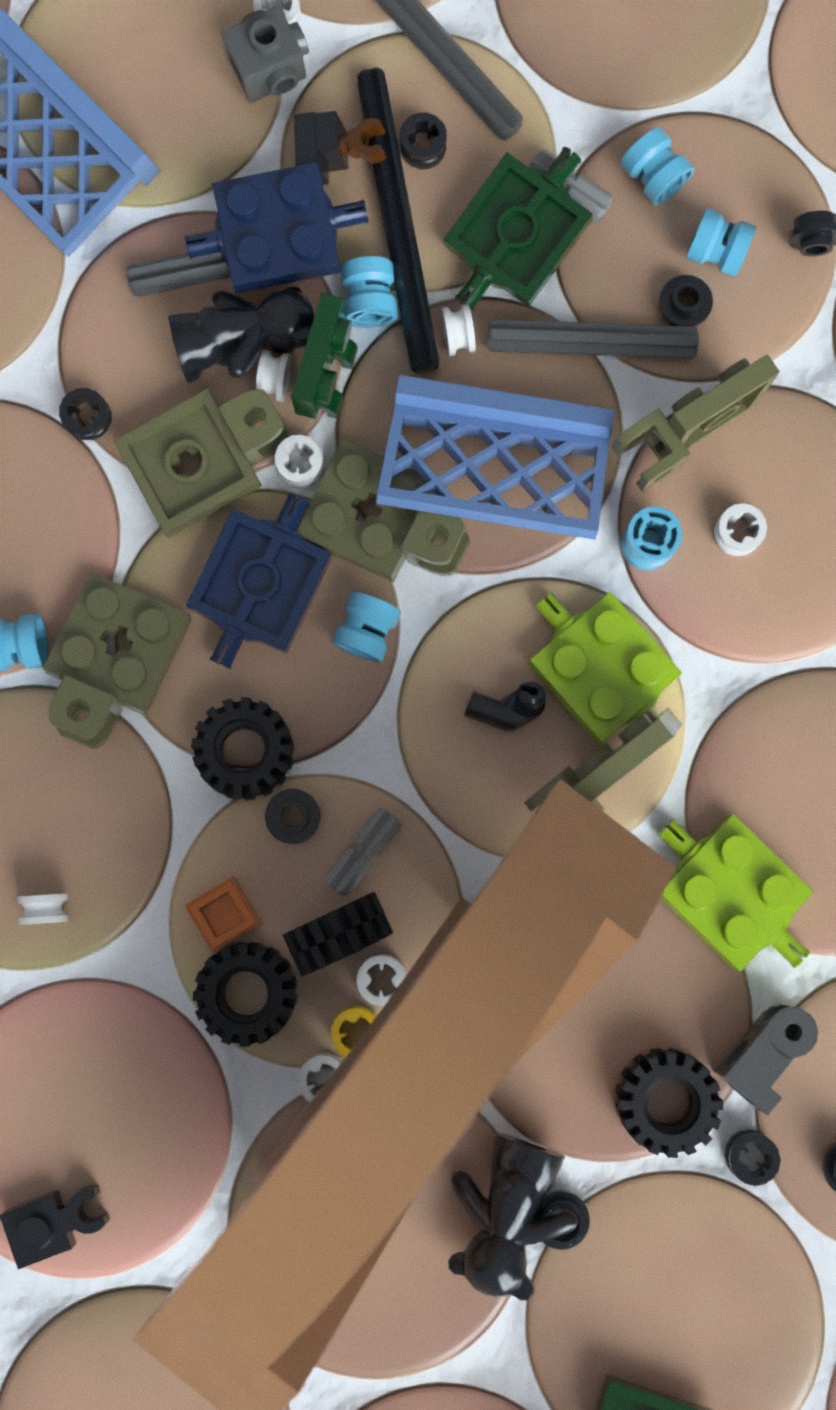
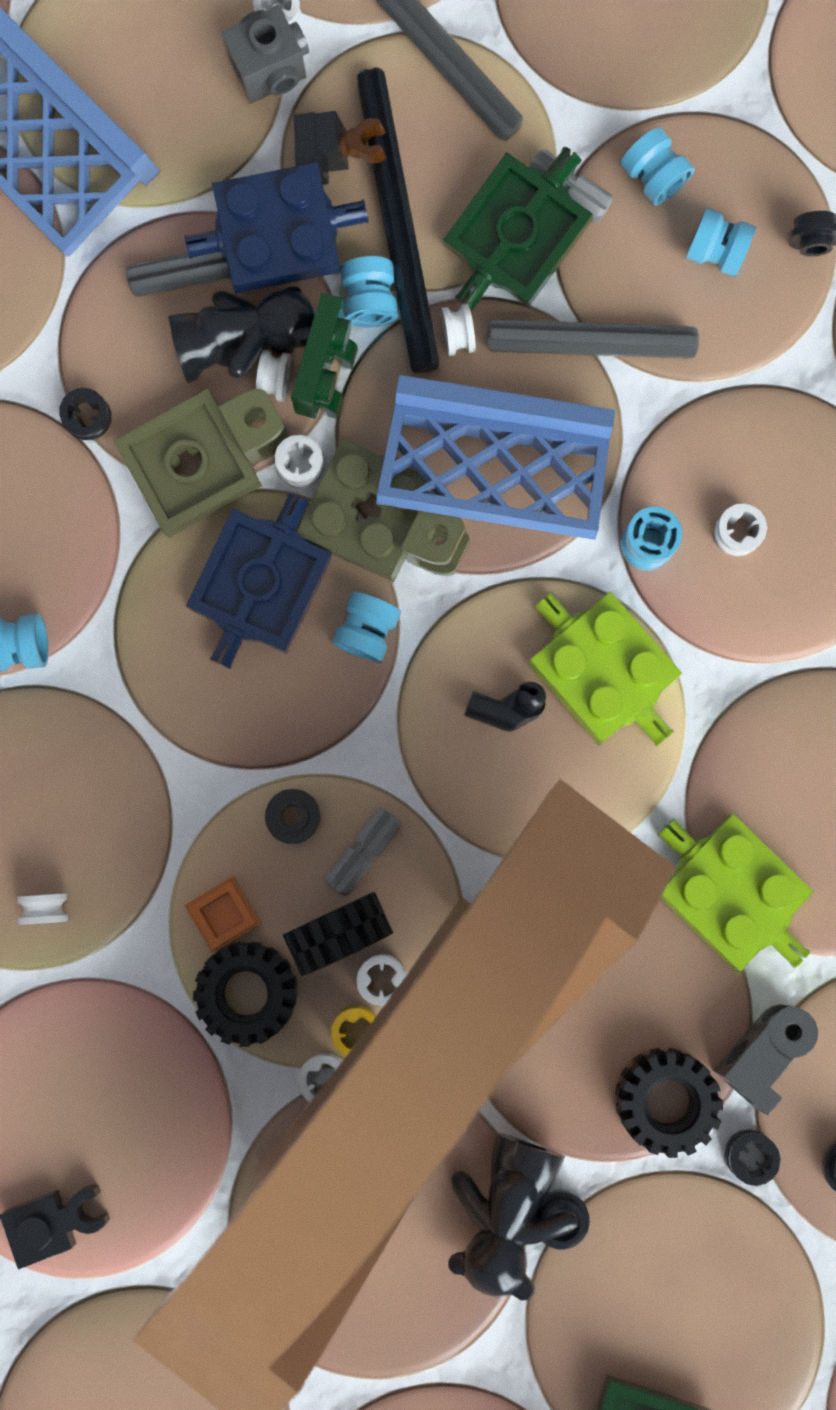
(105, 682): olive plate -> none
(225, 721): black tyre -> none
(433, 127): black bush -> none
(607, 766): olive plate -> none
(680, 315): black plate -> none
(697, 417): olive plate -> none

